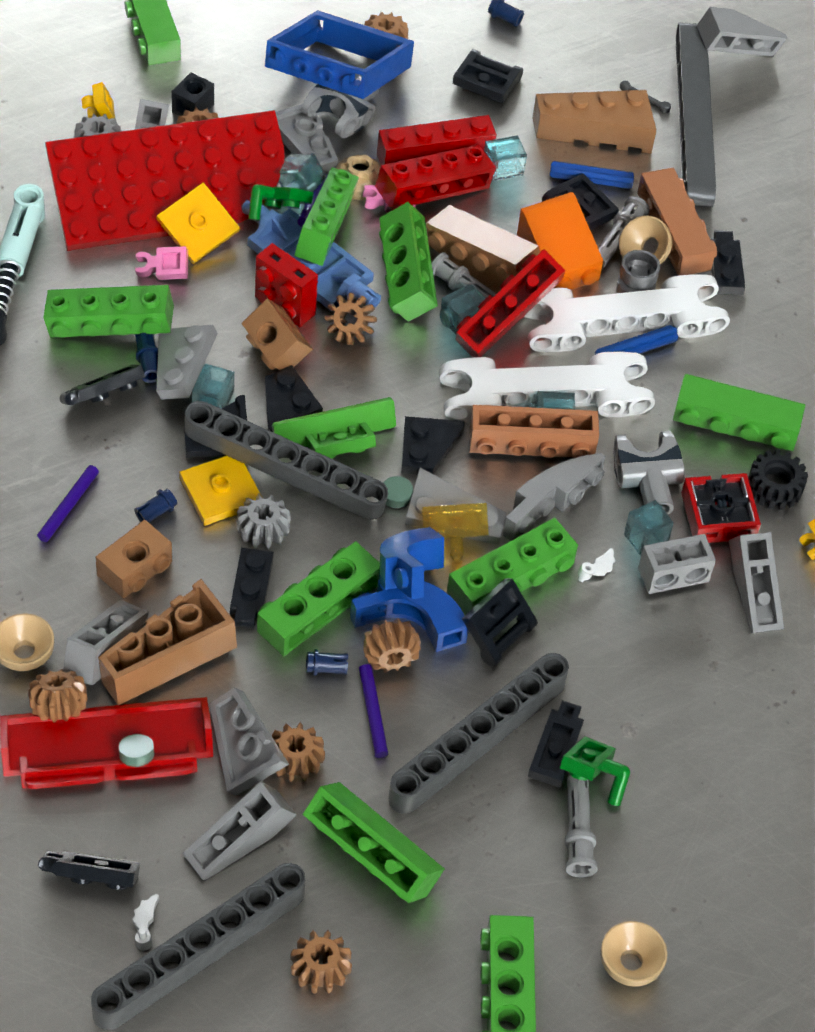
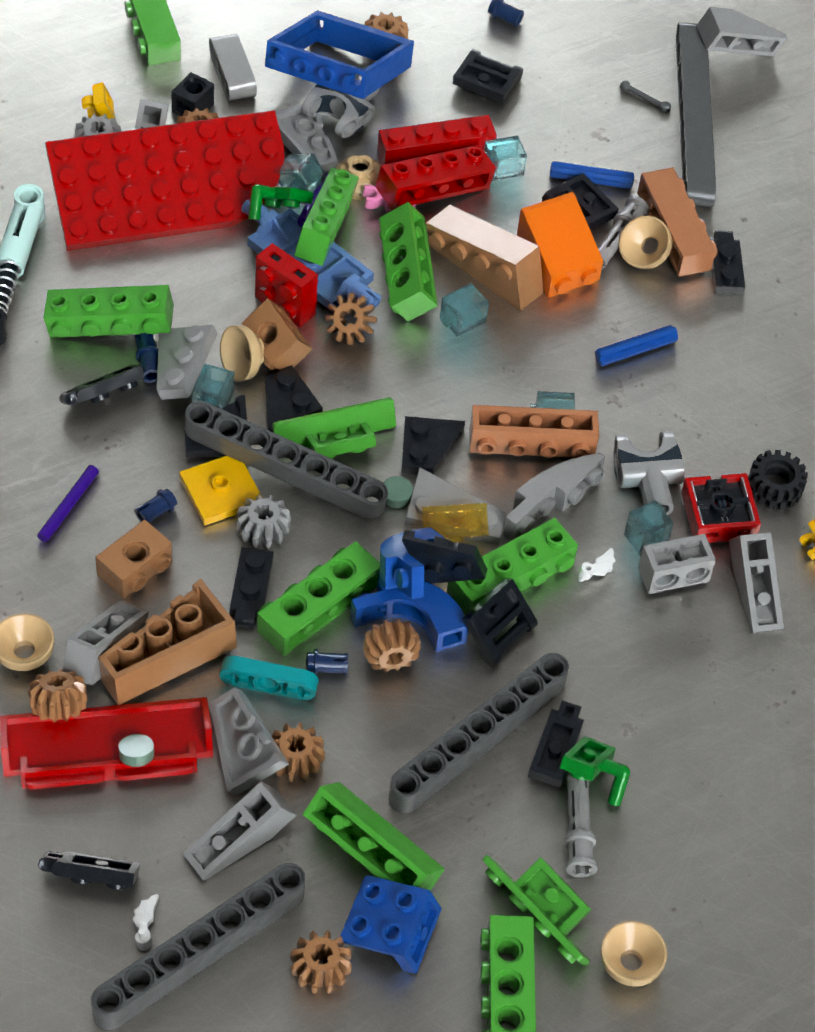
(168, 263): bright pink plate -> none
(198, 222): yellow plate -> none
(232, 67): none -> light grey beam
(241, 352): none -> tan piece
(269, 677): none -> teal beam
(373, 711): dark purple bar -> none
(392, 920): none -> blue bracket
(445, 559): none -> black wing
(456, 276): light grey pin -> none
(510, 304): red brick -> none
(549, 899): none -> bright green bracket
(596, 118): medium nougat wedge -> none
(598, 384): white piece -> none
(638, 272): flat silver wheel -> none
(675, 304): white piece -> none
(739, 412): bright green brick -> none

